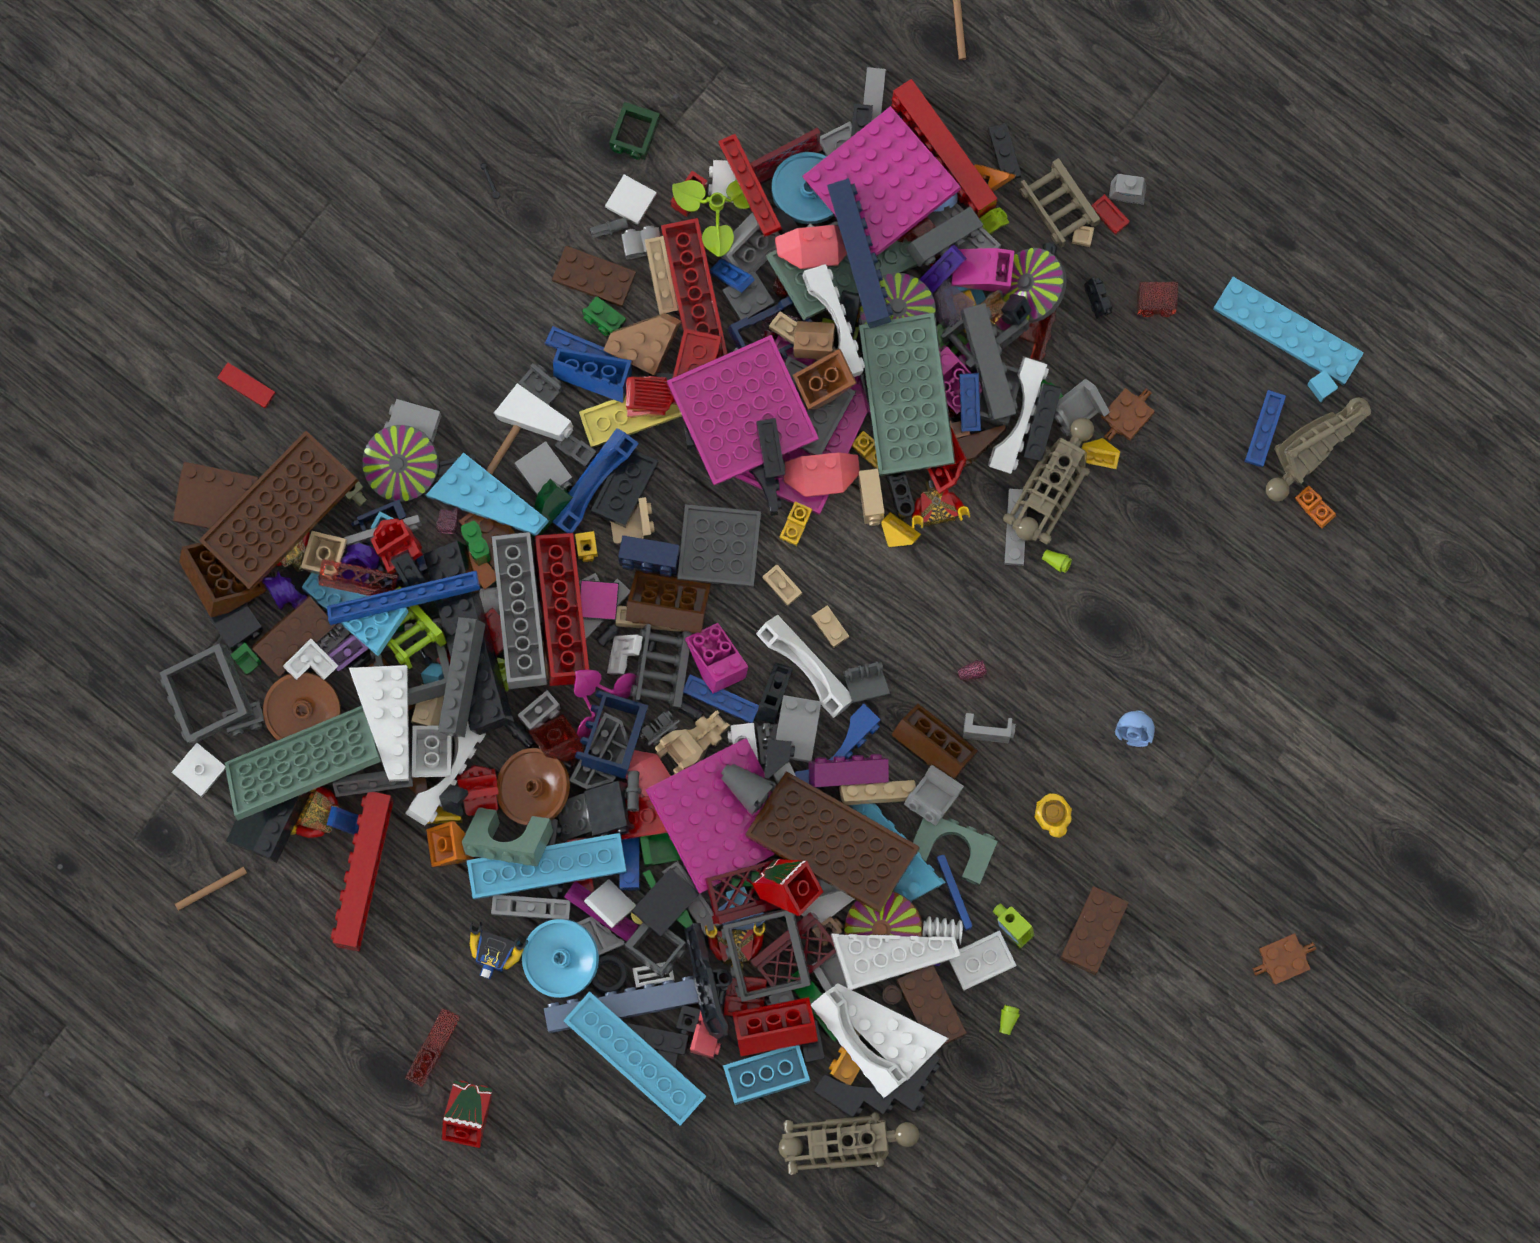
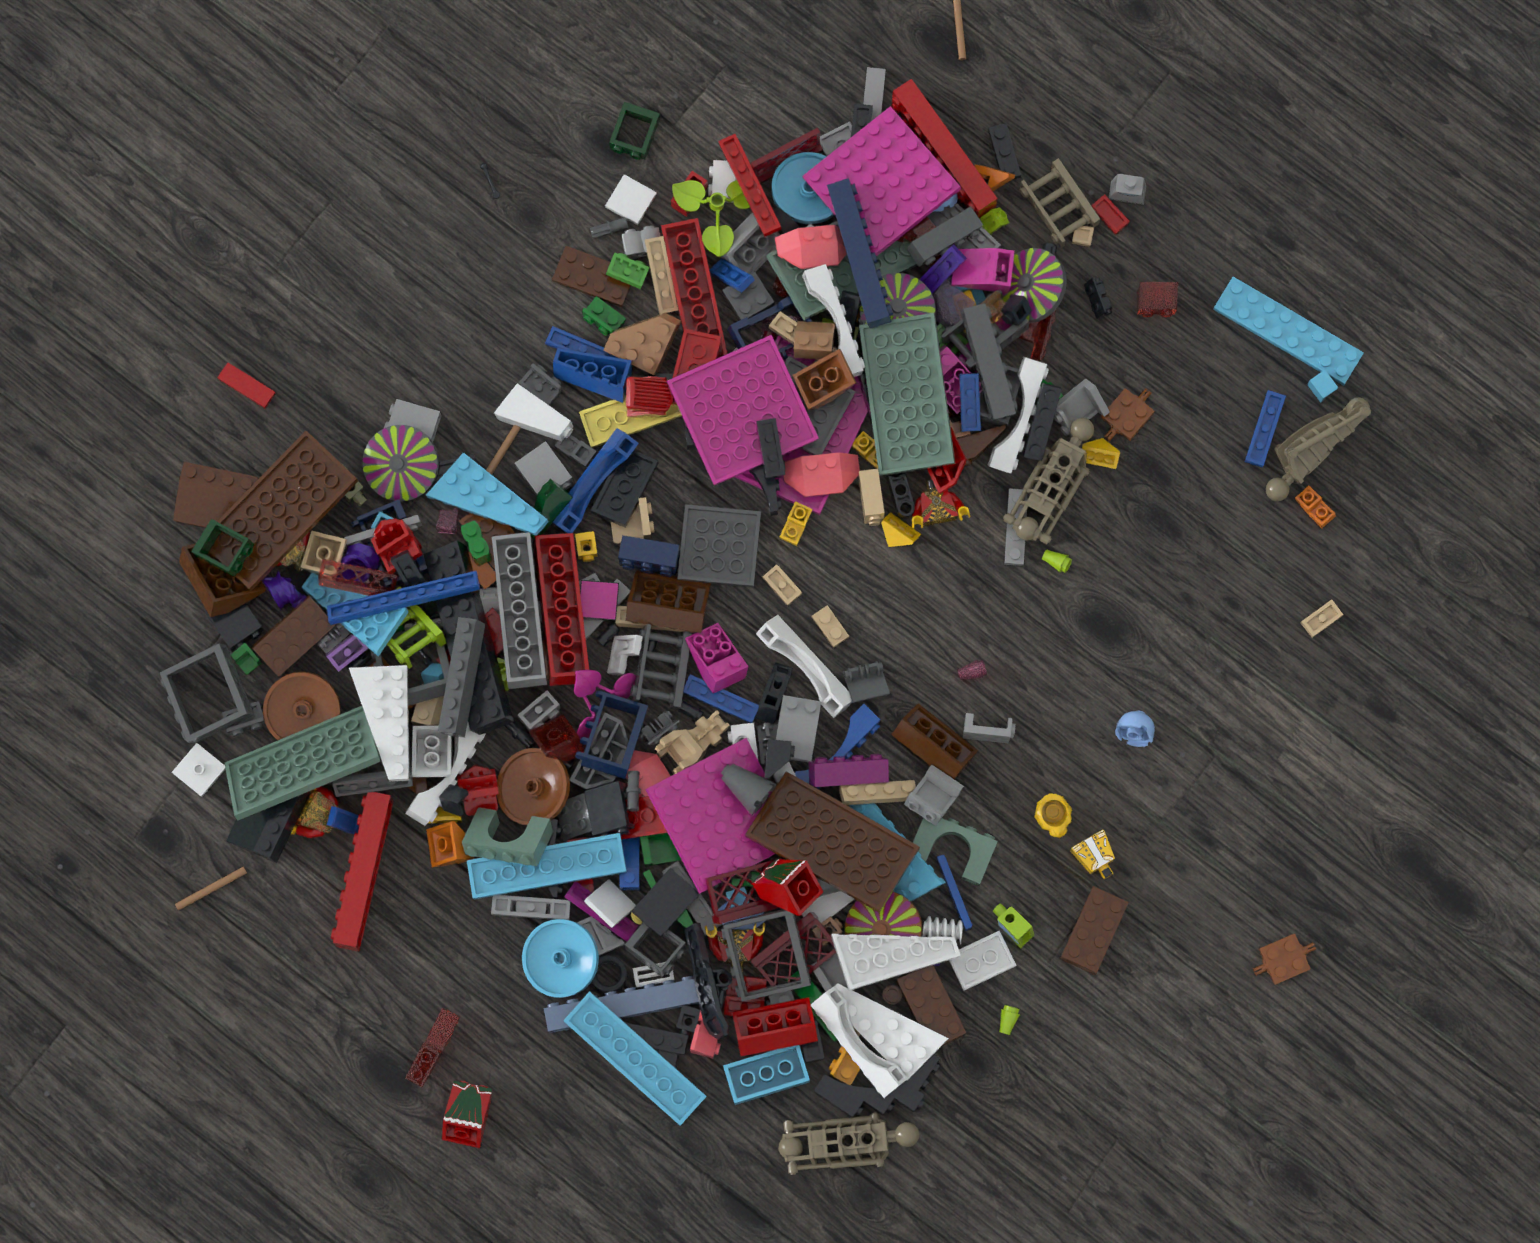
(209, 537): none -> dark green window
(310, 656): white plate -> none
(494, 951): torso -> none
(627, 270): none -> bright green bracket
(1095, 854): none -> torso
(1321, 618): none -> tan plate

